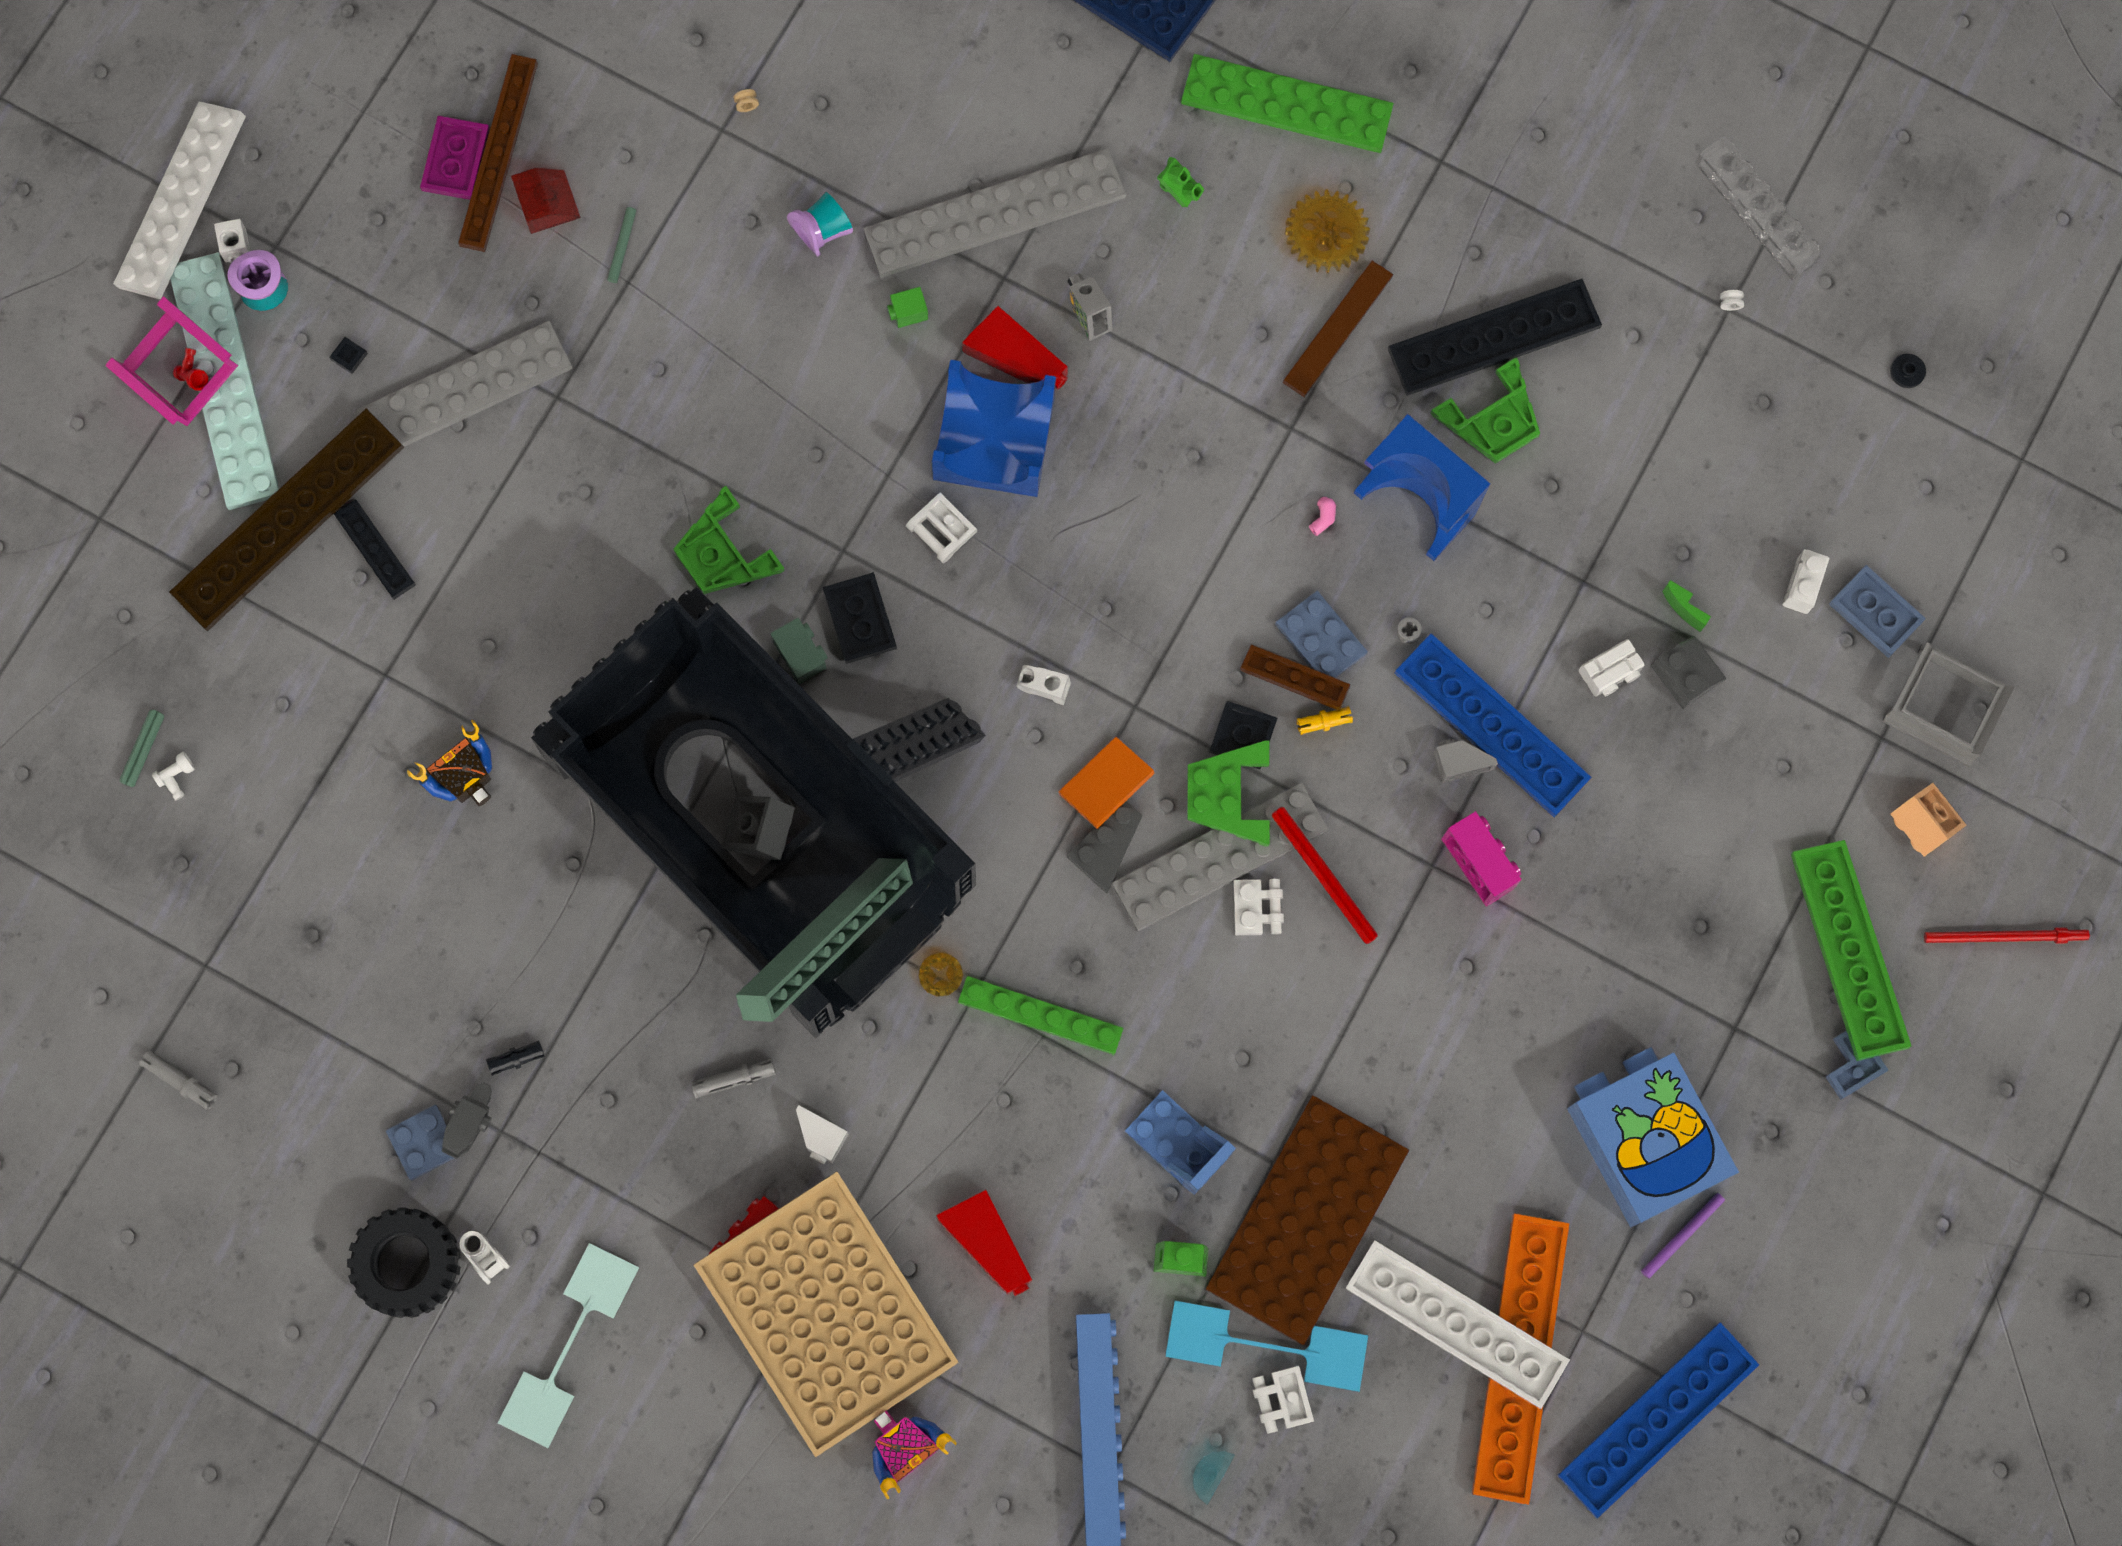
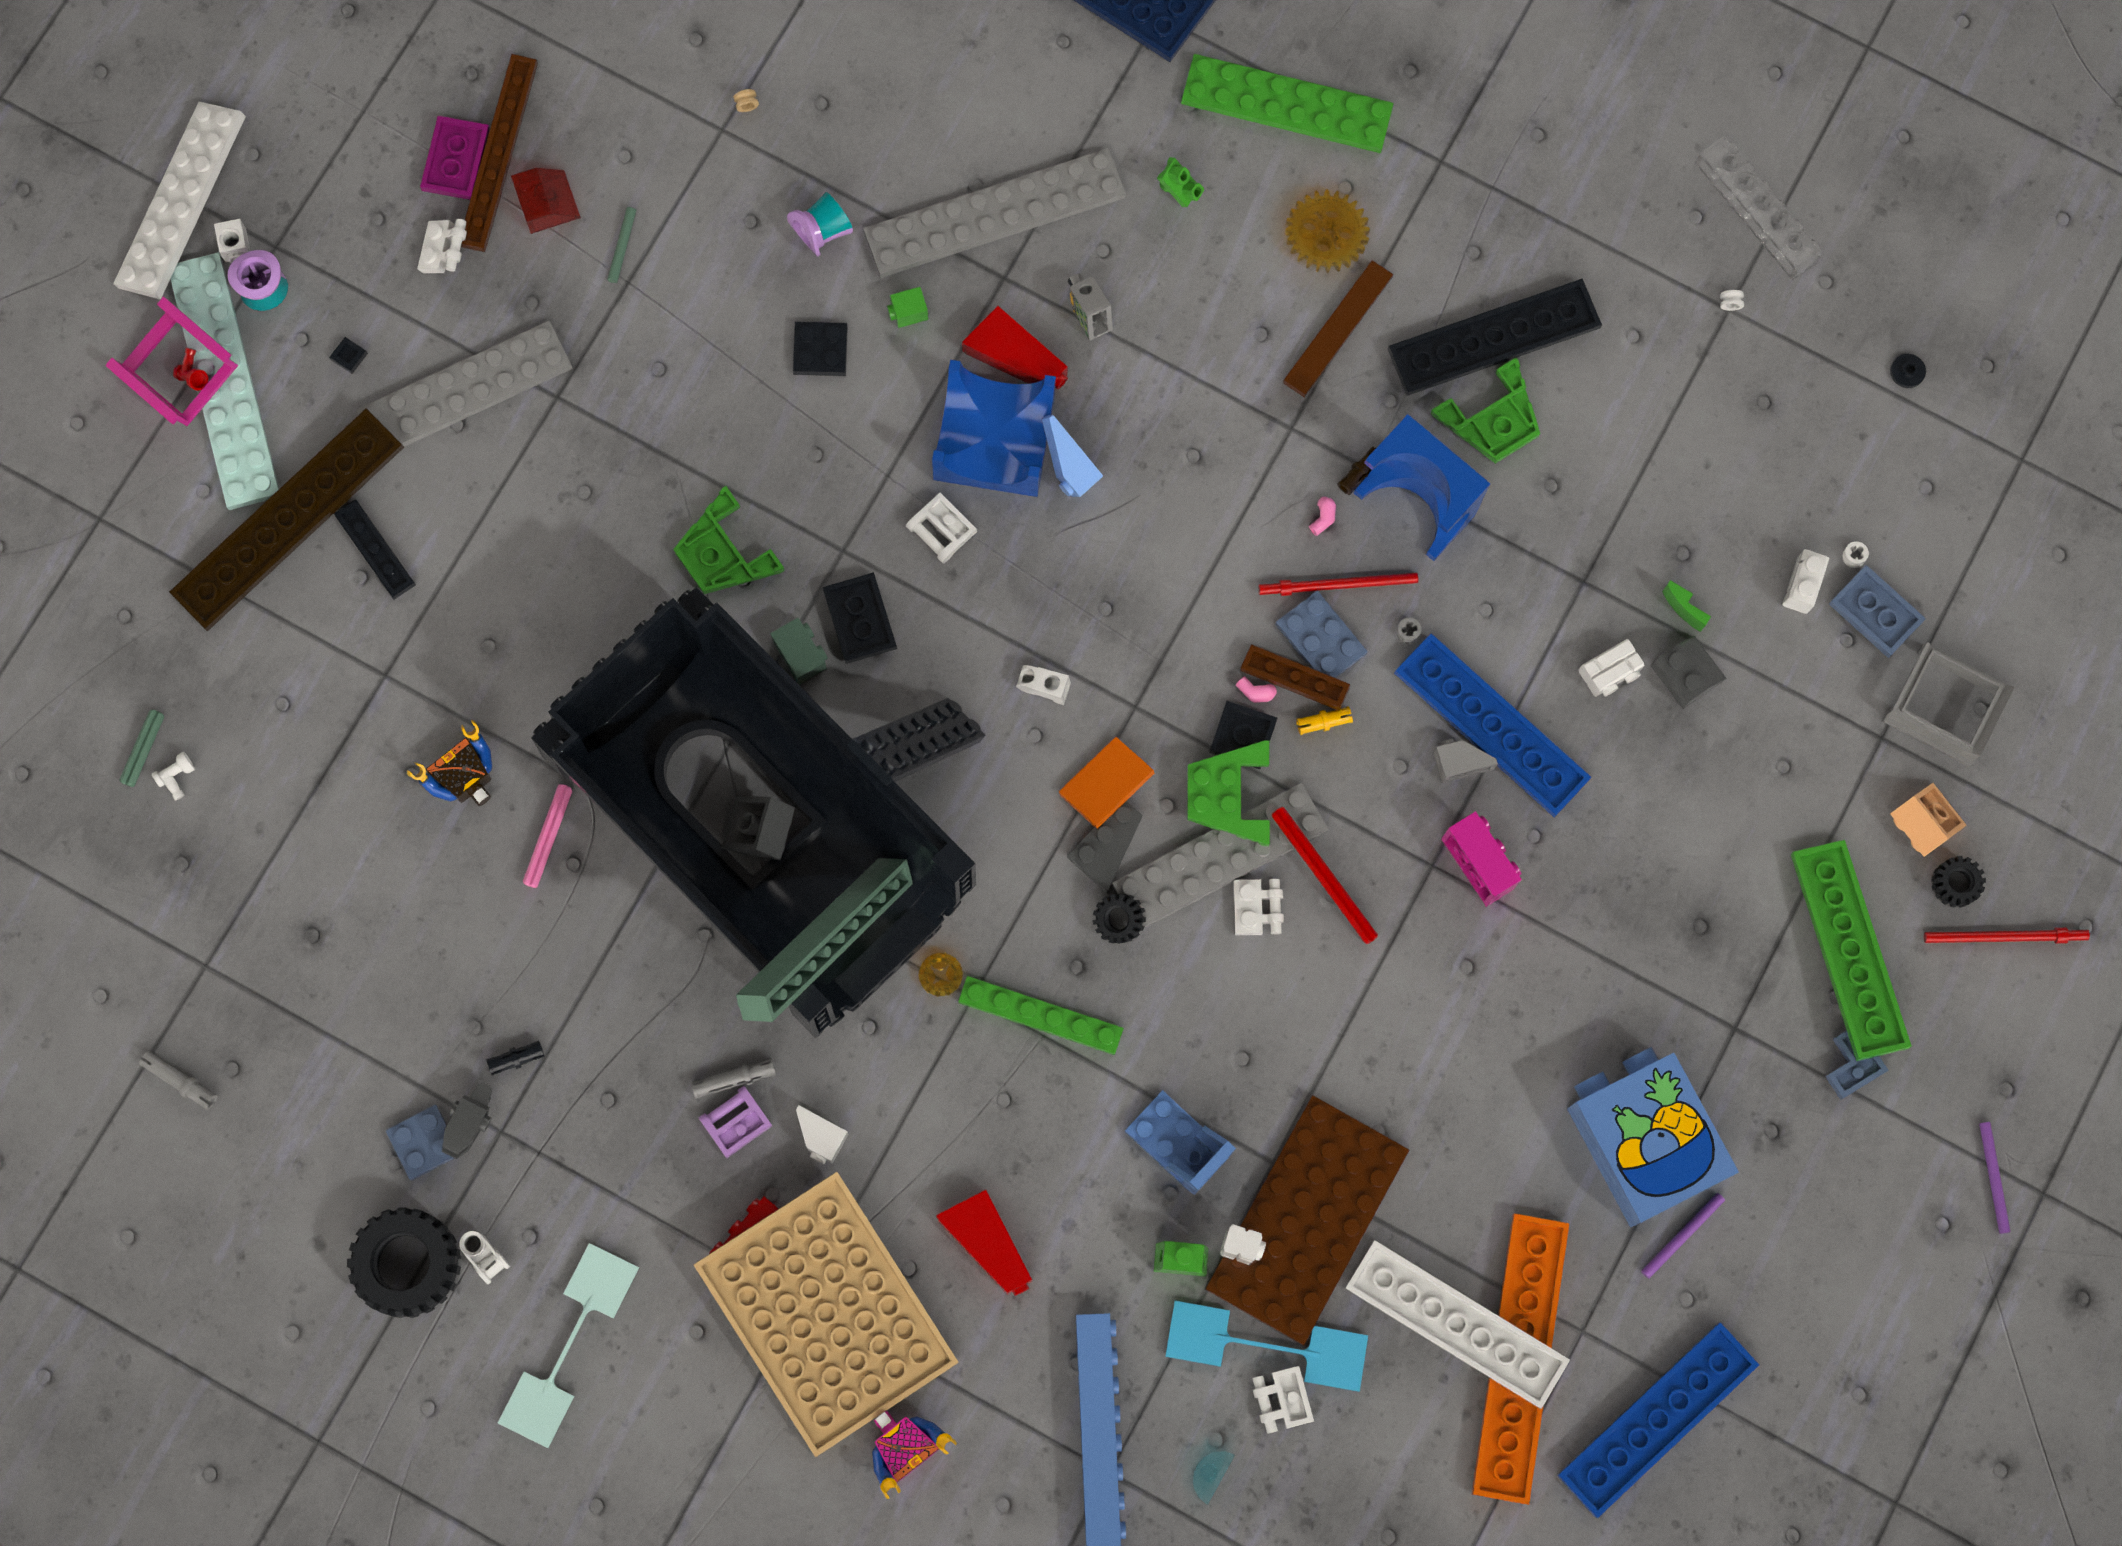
(442, 246): none -> white plate
(547, 836): none -> bright pink axle
(741, 1128): none -> lavender plate
(820, 348): none -> black plate
(1070, 463): none -> light blue slope
(1104, 924): none -> black tyre
(1242, 1245): none -> white brick
(1256, 694): none -> bright pink arm
(1286, 587): none -> red bar
(1356, 474): none -> dark brown pin
(1855, 563): none -> white bush
(1963, 866): none -> black tyre
(1994, 1177): none -> medium lavender bar

